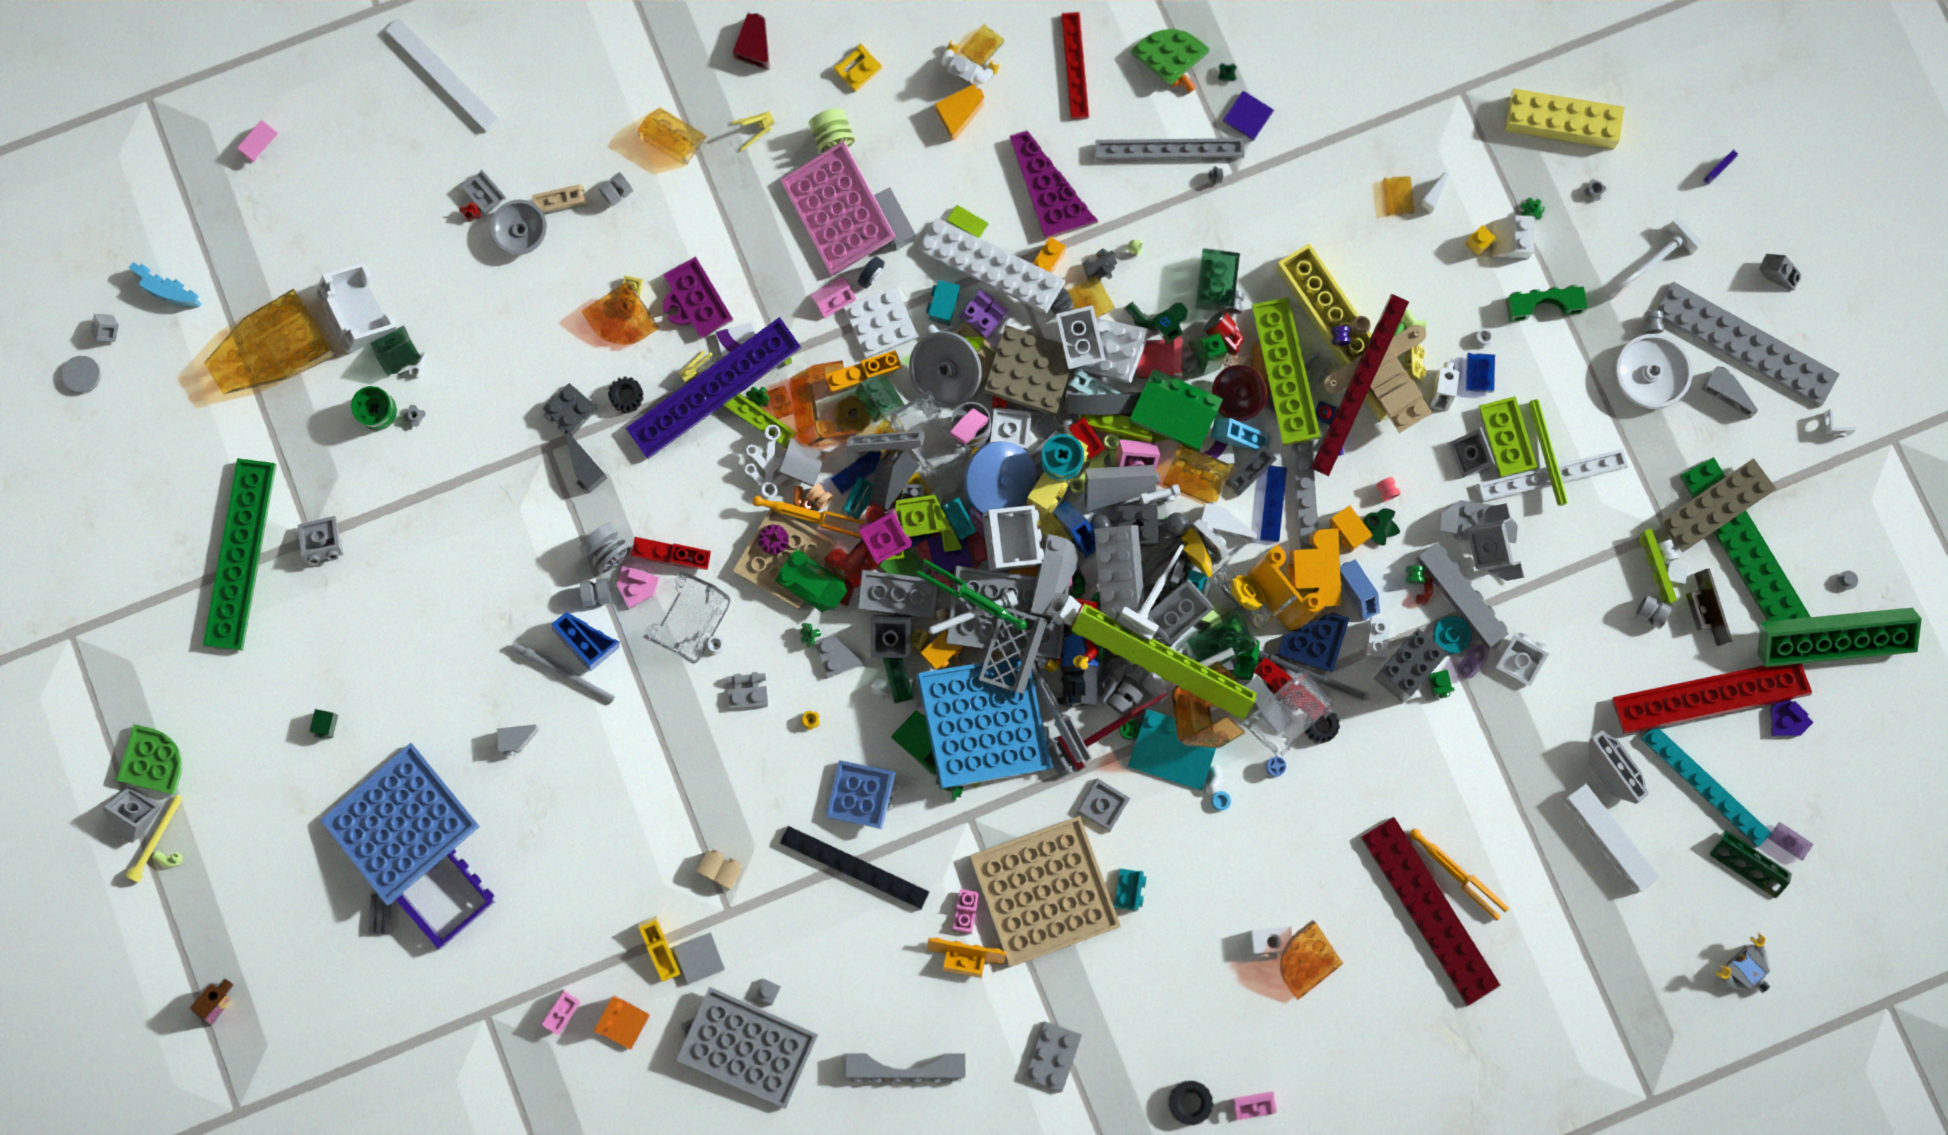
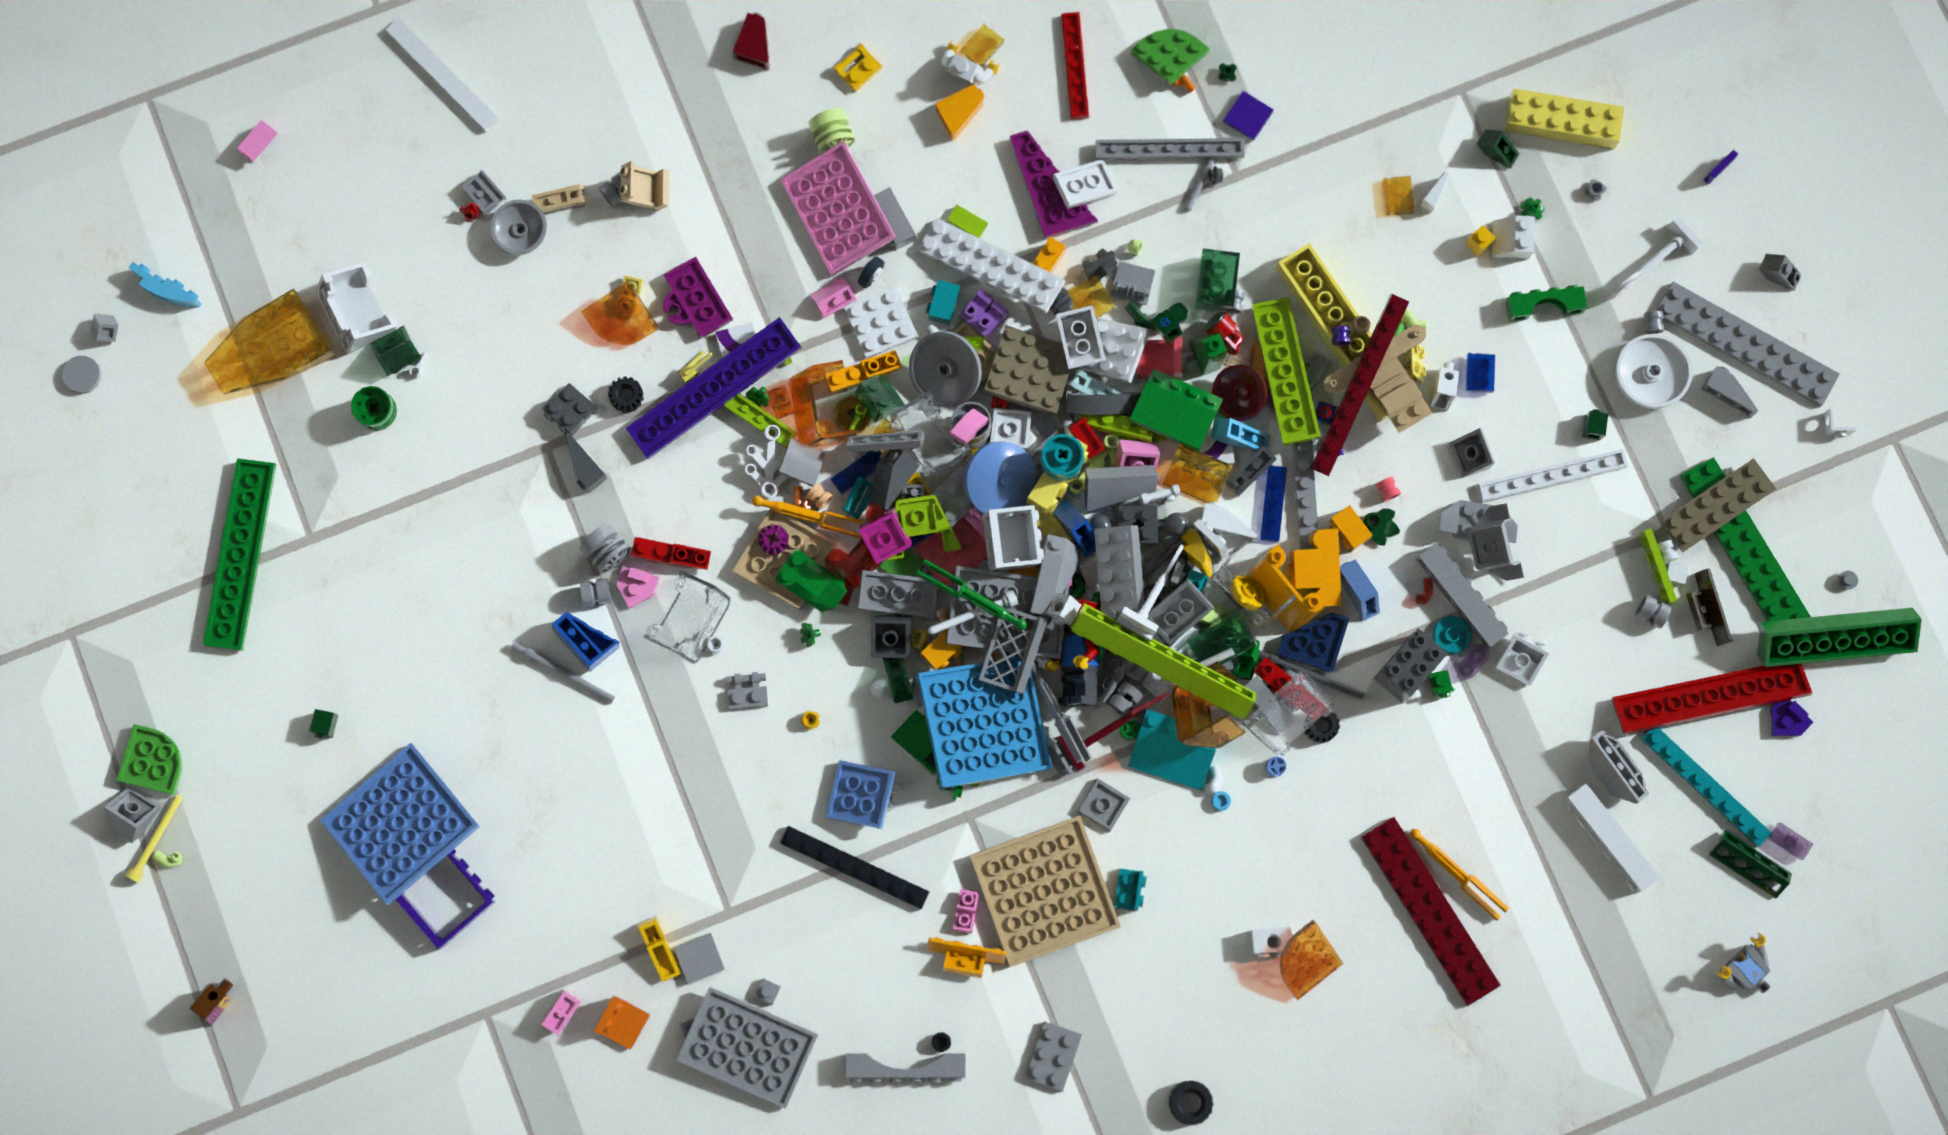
(320, 540): light grey plate -> none
(379, 916): flat silver tile -> none
(415, 421): light grey plate -> none
(515, 738): light grey slope -> none
(644, 186): none -> tan panel
(671, 135): clear yellow slope -> none
(719, 869): tan brick -> none
(763, 120): light yellow plant -> none
(835, 656): light grey wing -> none
(858, 416): none -> lime hand
(941, 1042): none -> black plate
(949, 559): dark purple plate -> none
(958, 519): teal hinge -> none
(1084, 184): none -> white tile
(1132, 283): none -> light grey hinge
(1191, 201): none -> light grey bar
(1254, 1105): bright pink hinge -> none
(1377, 639): white brick -> none
(1415, 574): green wheel -> none
(1484, 332): white plate -> none
(1498, 147): none -> dark green slope
(1507, 437): lime plate -> none
(1548, 452): lime axle -> none
(1595, 424): none -> dark green brick

